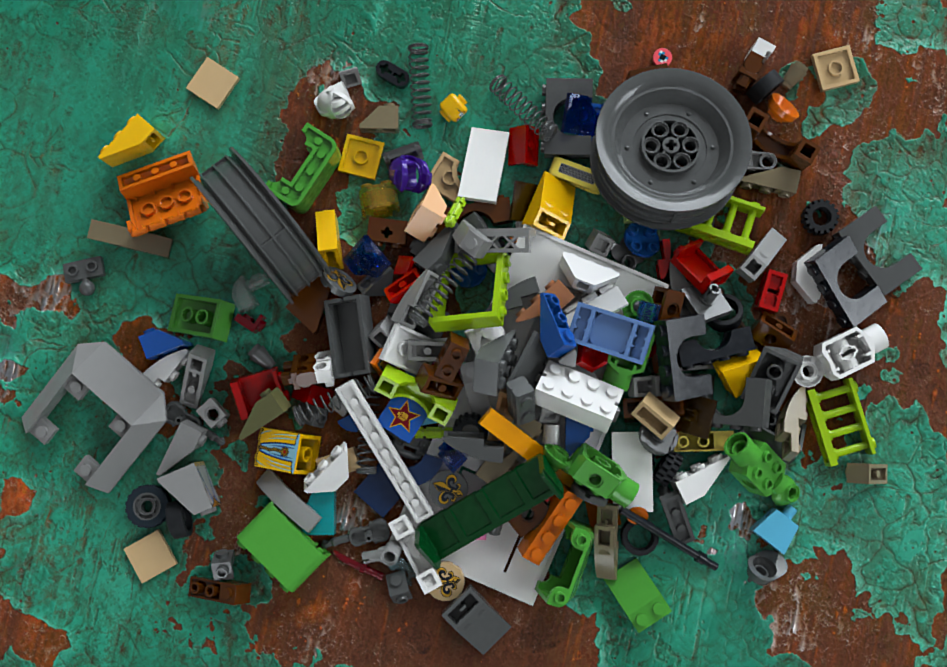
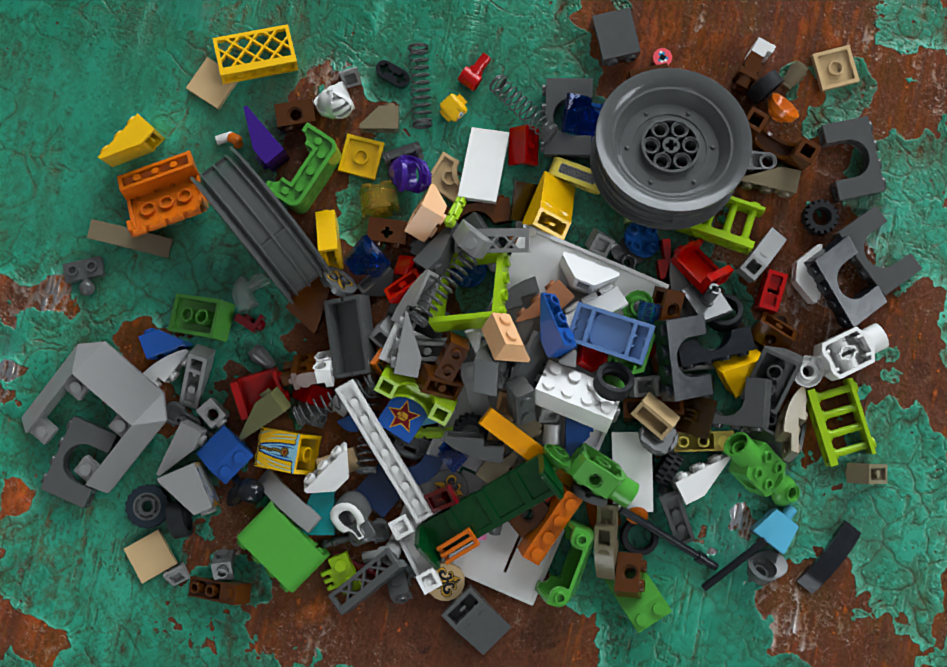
(59, 478): none -> dark grey arch
(177, 574): none -> light grey slope
(225, 454): none -> blue slope
(230, 137): none -> orange arm
(246, 490): none -> black piece
(257, 67): none -> yellow fence
(269, 151): none -> dark purple slope
(285, 112): none -> reddish brown brick
(340, 572): none -> lime hinge
(349, 507): none -> dark grey piece
(366, 591): none -> dark grey fence
(408, 356): none -> light grey slope
(442, 497): none -> dark red slope
(445, 554): none -> orange tile
(472, 75): none -> red pin
(504, 338): none -> light nougat slope
(608, 392): none -> black tyre
(616, 36): none -> dark grey panel
(627, 563): none -> reddish brown brick
(734, 564): none -> black bar
(830, 558): none -> black slope
(858, 134): none -> dark grey arch

